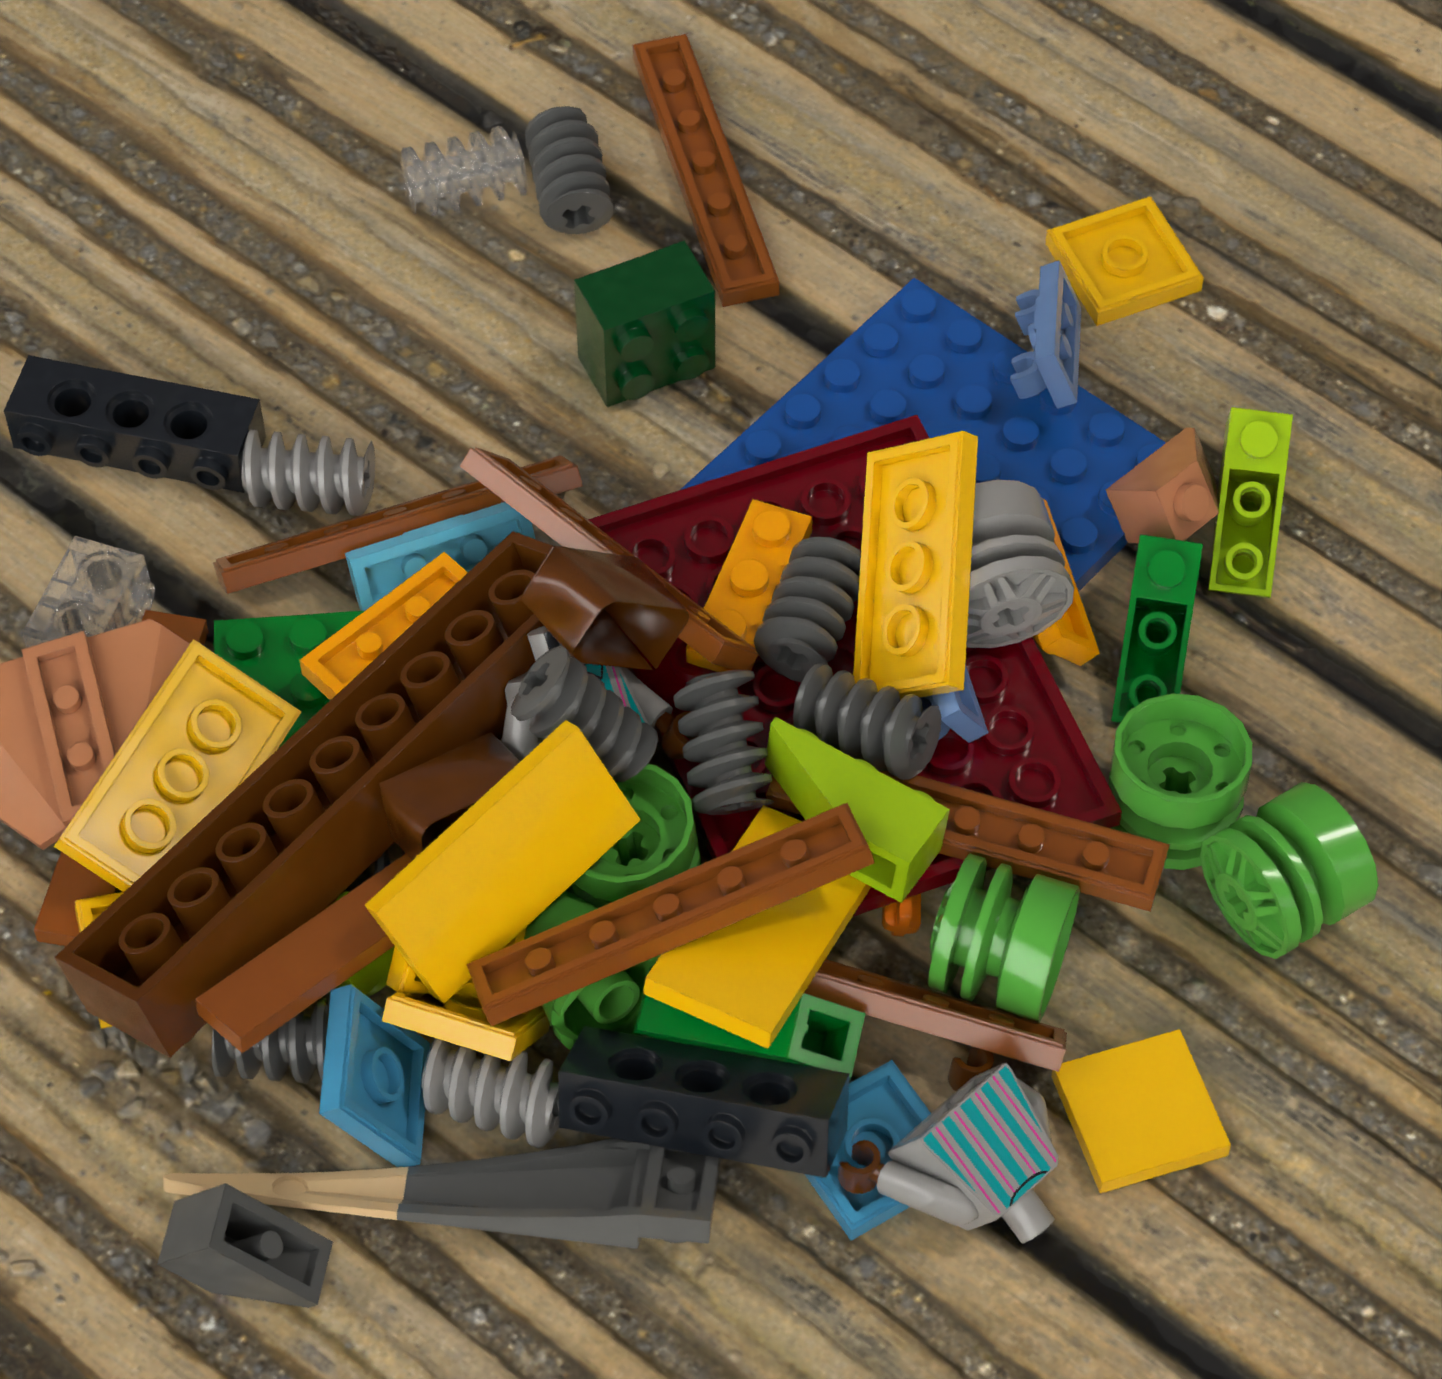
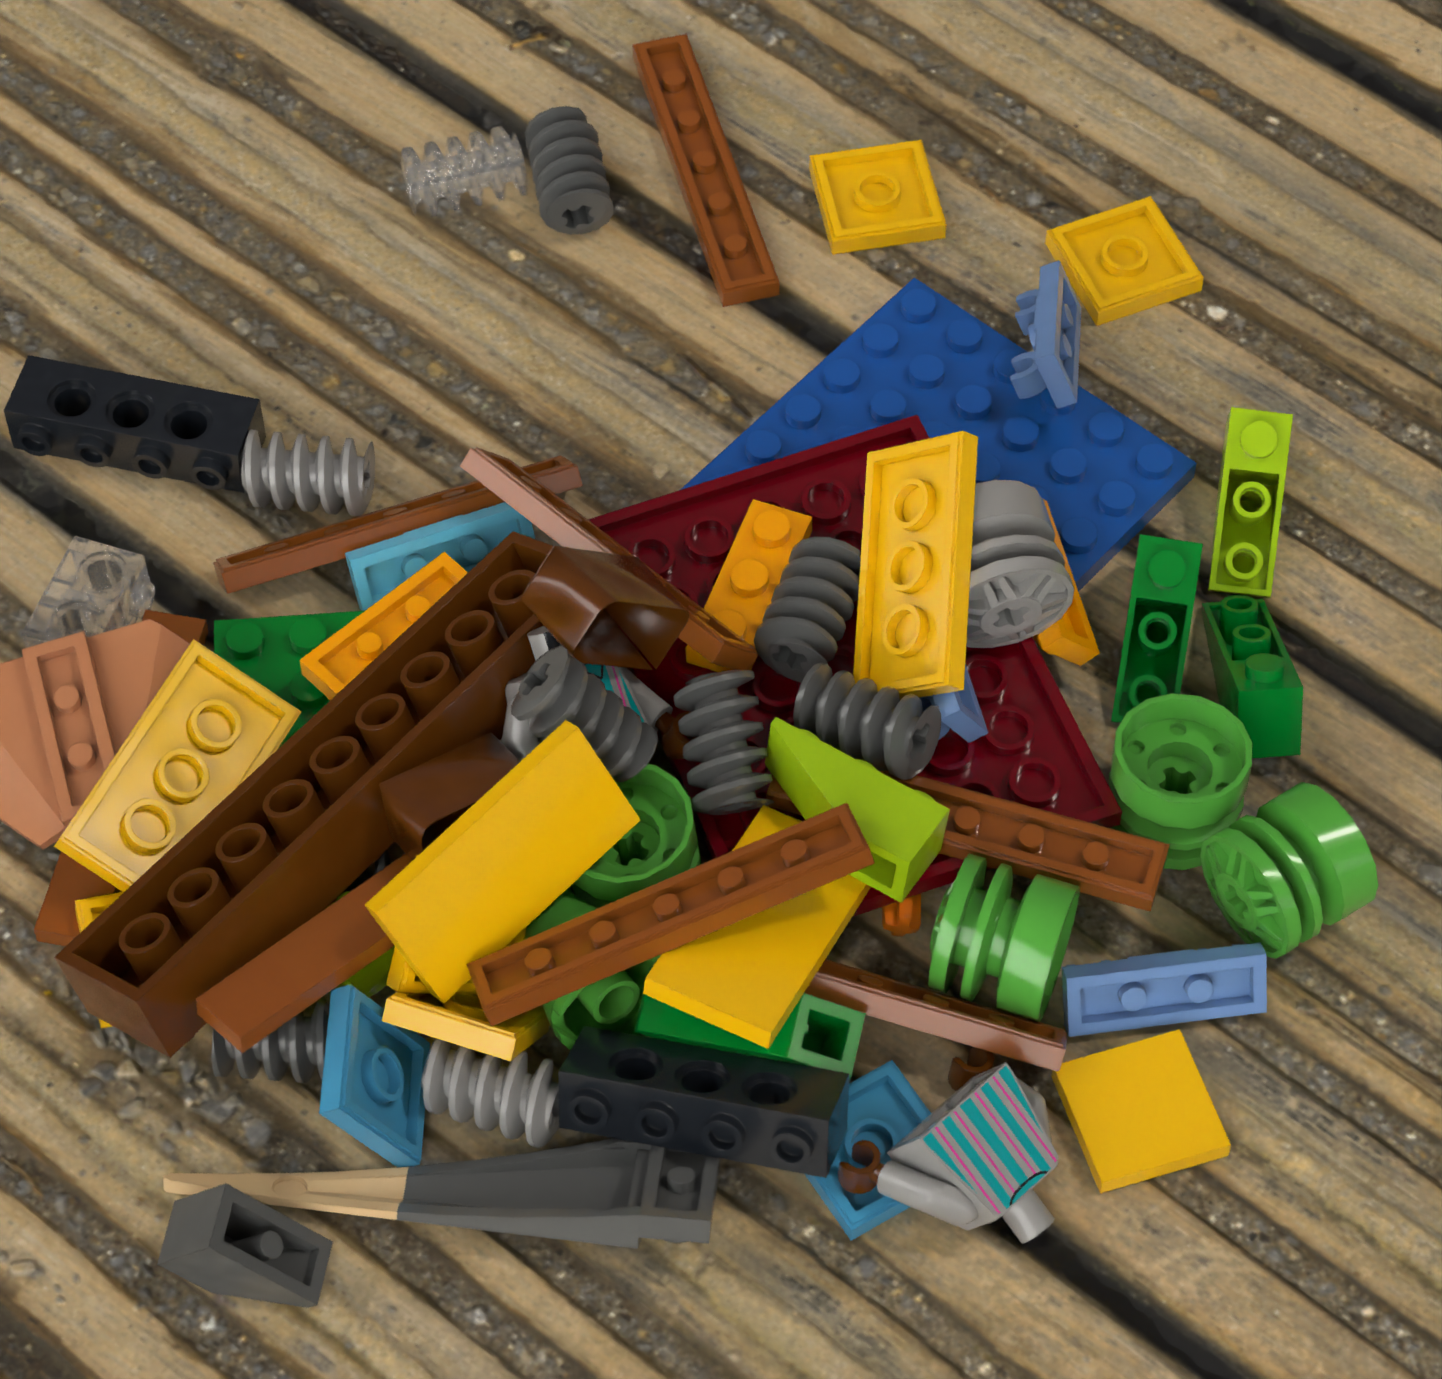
(645, 323): dark green brick -> none
(877, 197): none -> yellow tile
(1164, 989): none -> medium blue plate
(1167, 492): nougat slope -> none
(1255, 674): none -> green slope

